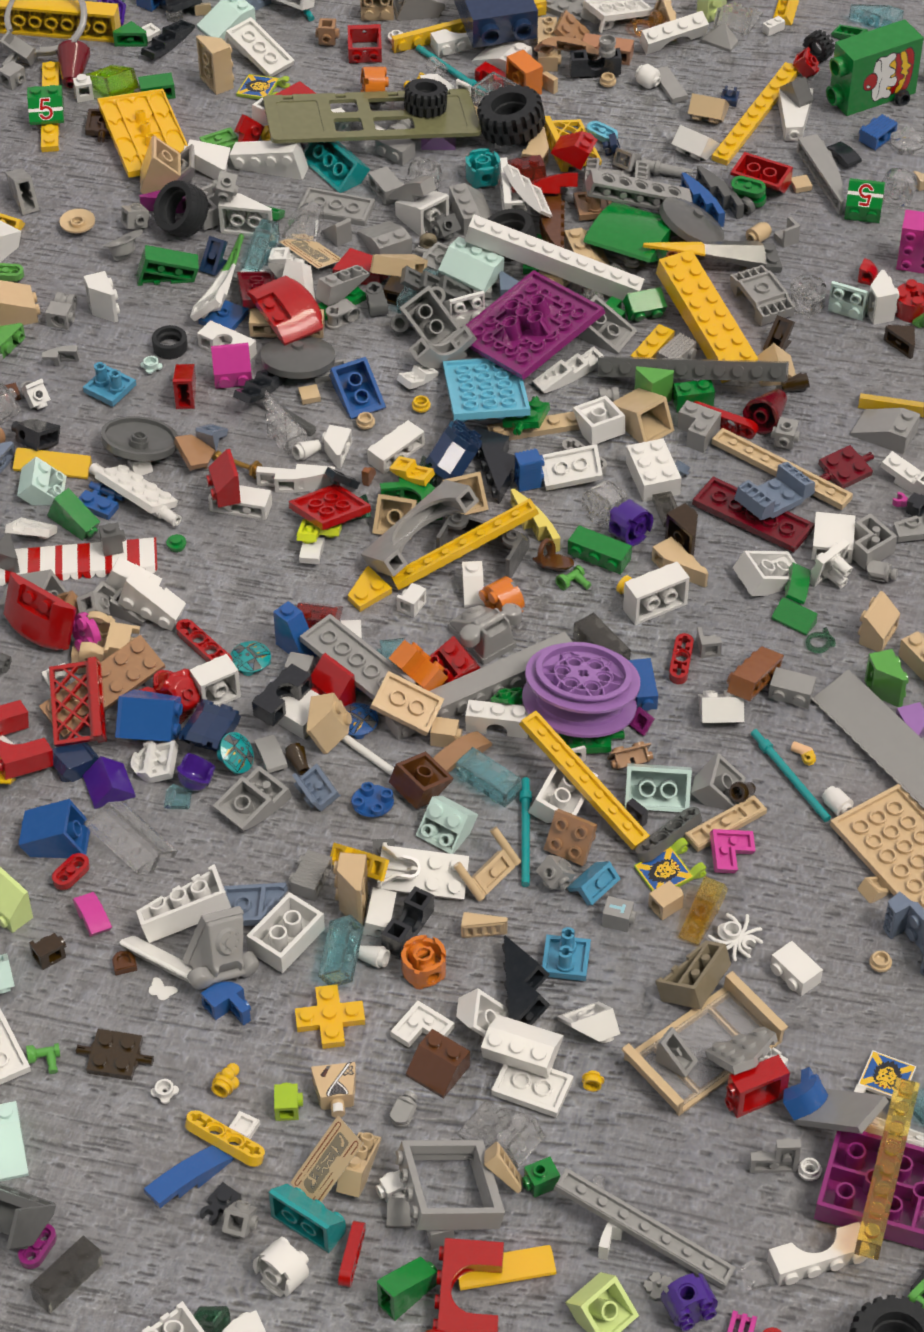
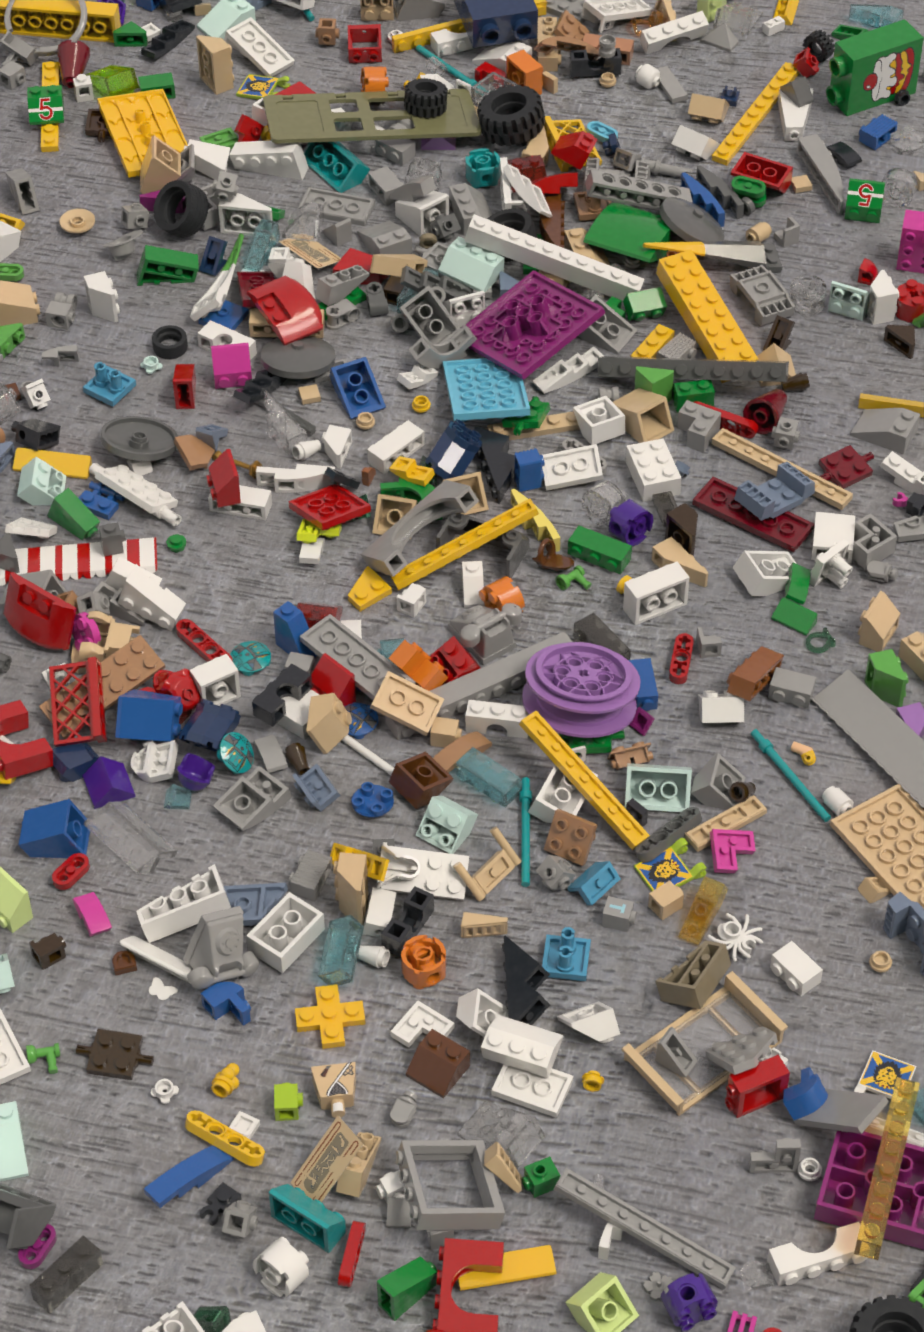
(508, 696): green slope -> none

